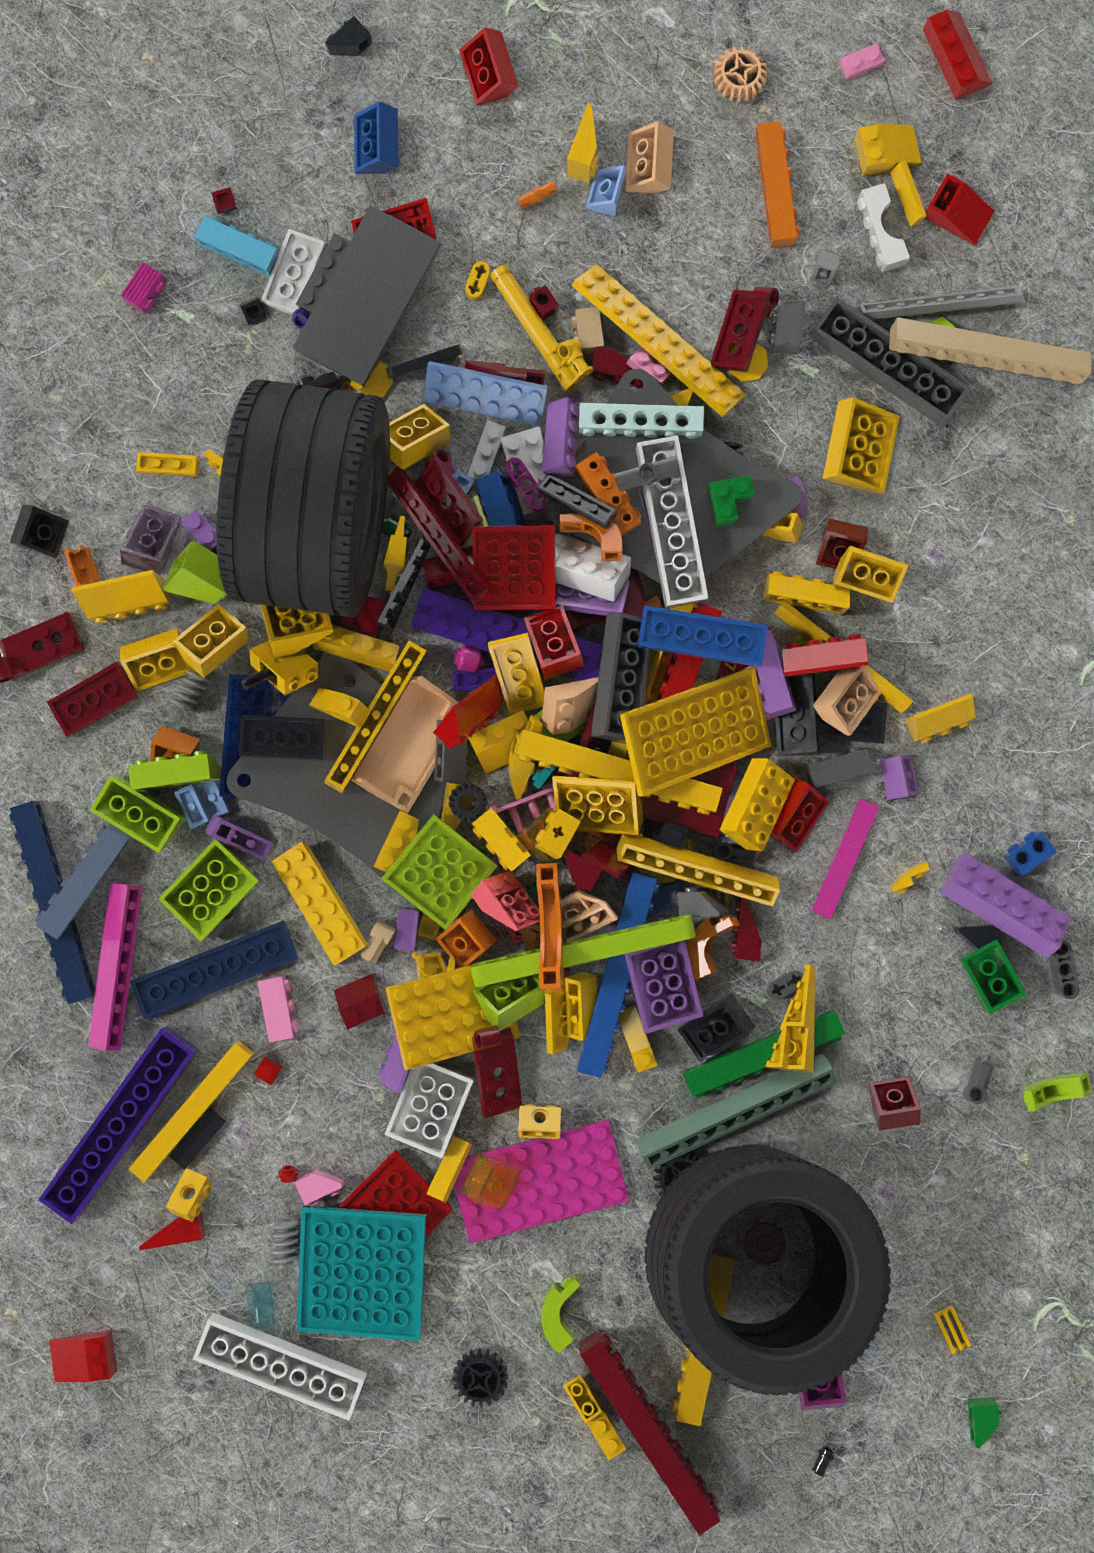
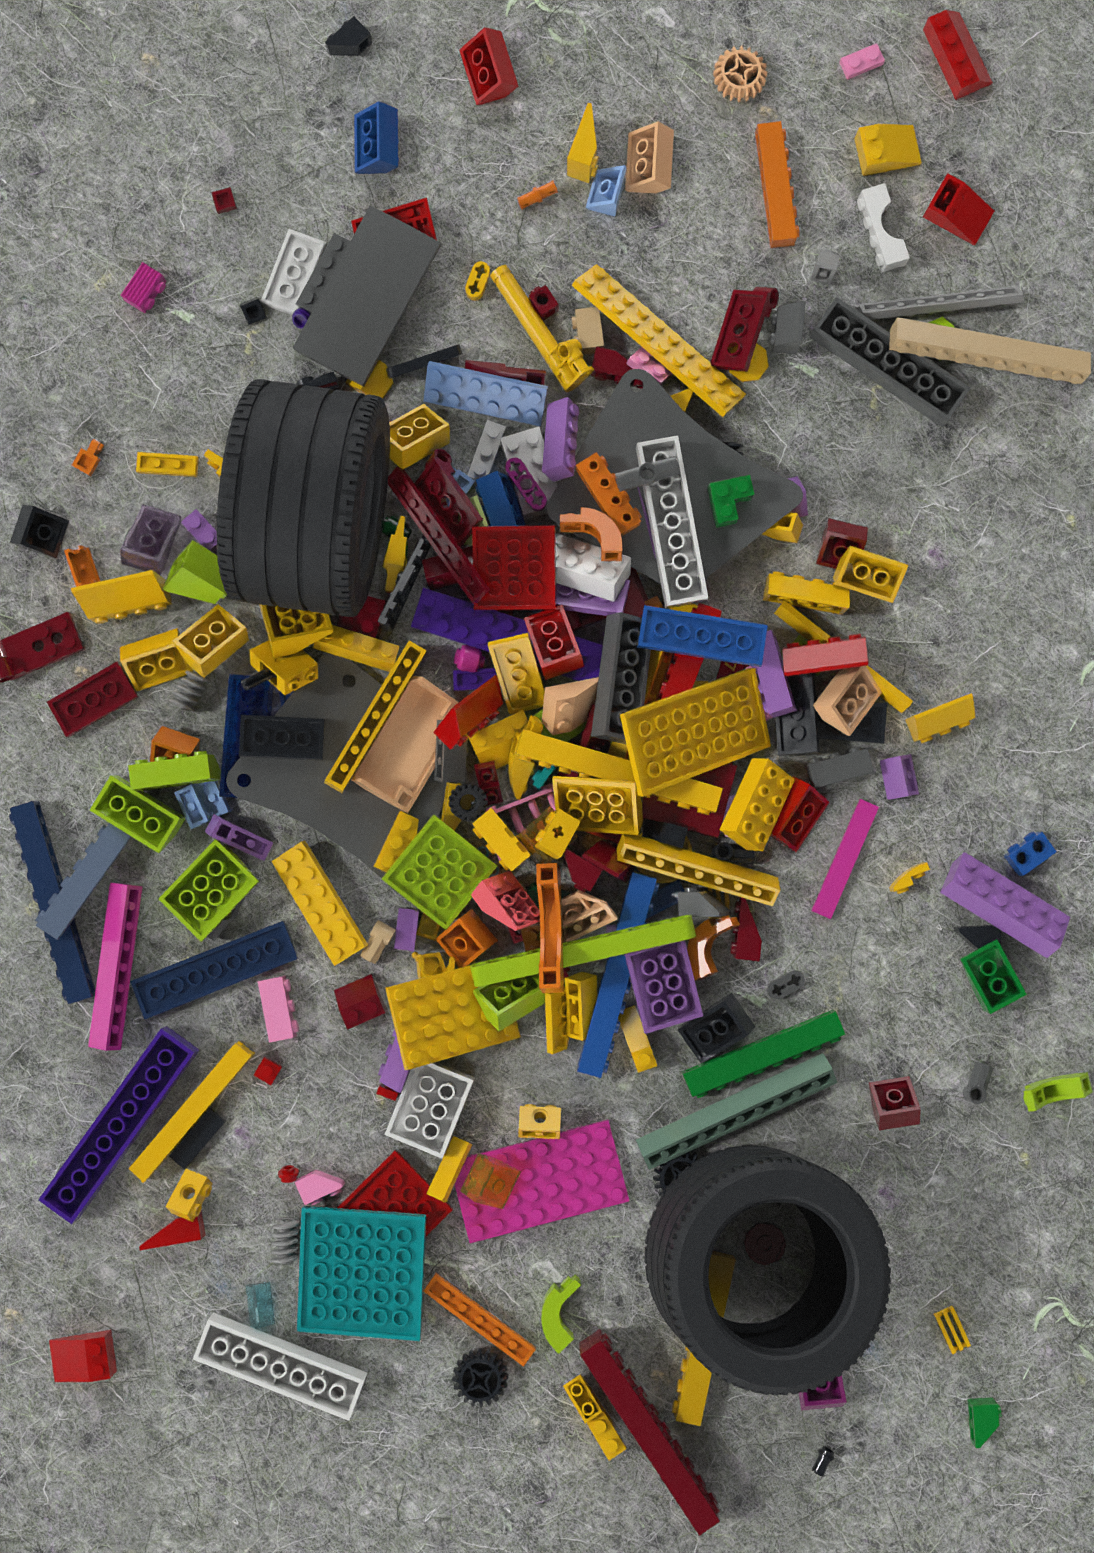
(86, 460): none -> orange plate
(236, 245): medium azure brick -> none
(340, 706): yellow slope -> none
(387, 1092): none -> red plate
(479, 1319): none -> orange plate
(489, 782): none -> dark red slope
(492, 1051): dark red hinge -> none
(577, 501): black tile -> none
(630, 412): light aqua brick -> none
(796, 1042): yellow wedge -> none
(861, 446): yellow slope -> none
(908, 193): yellow tile -> none
(1069, 977): dark grey beam -> none

